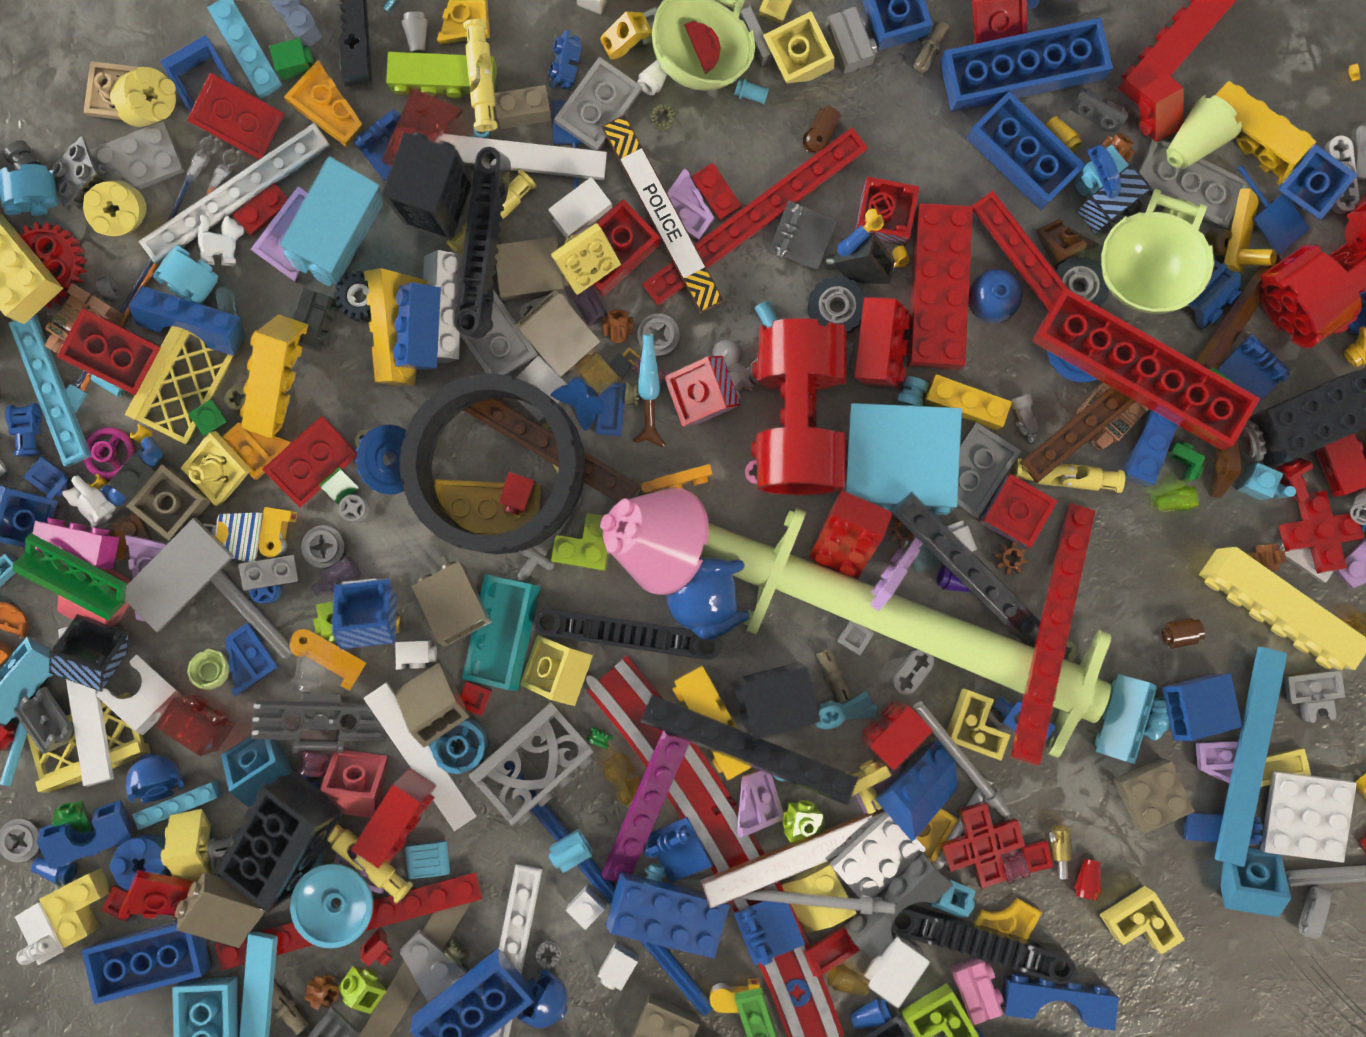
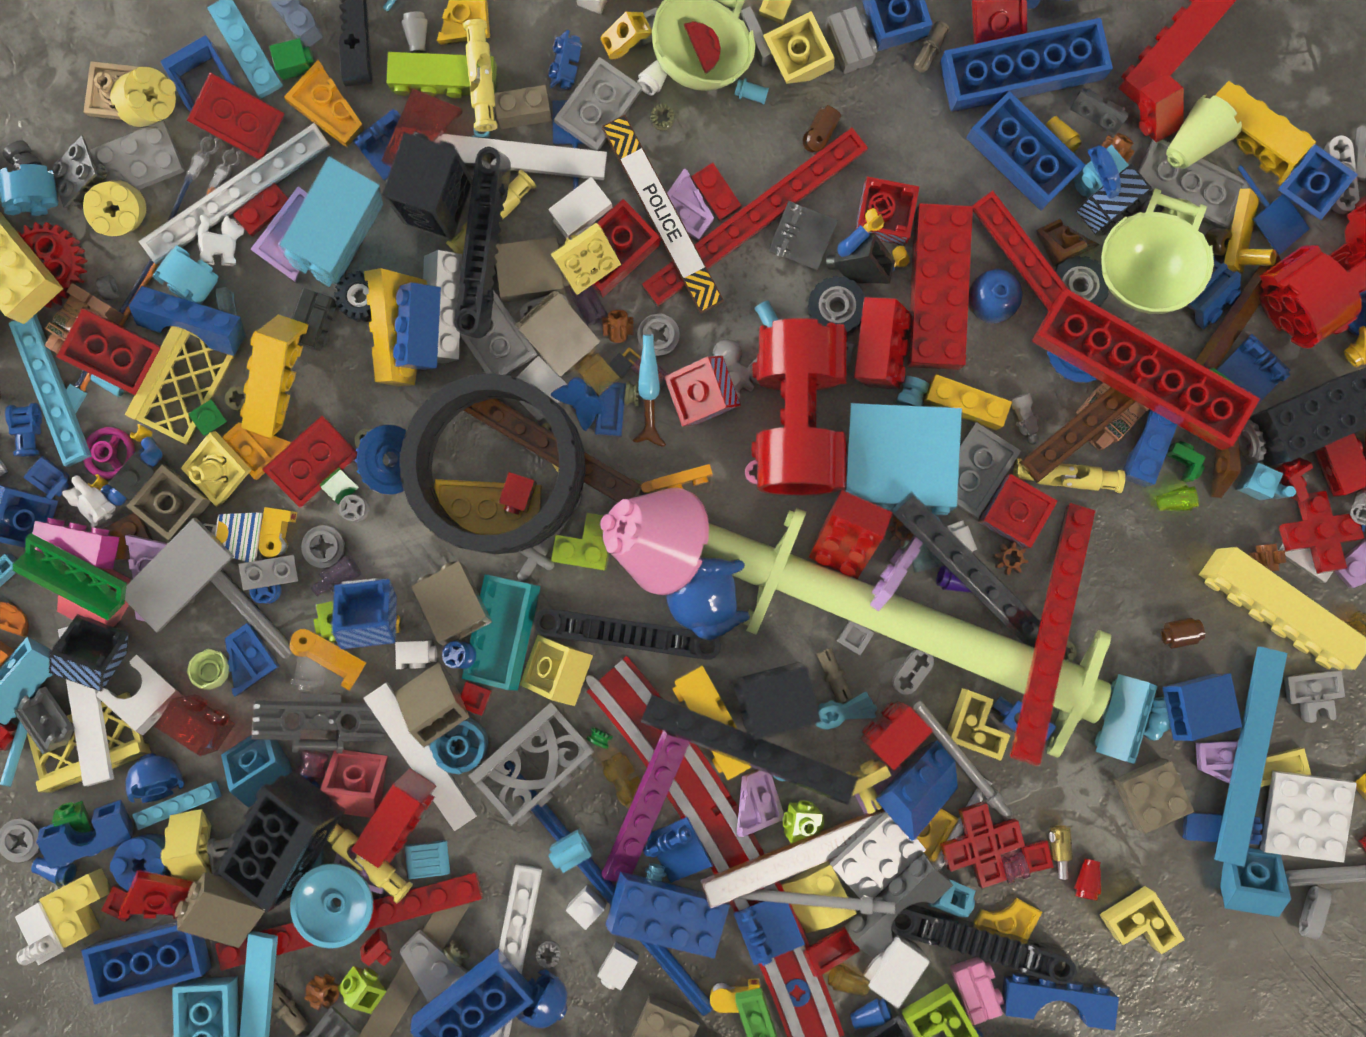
(452, 652): none -> blue wheel
(1354, 72): yellow piece -> none

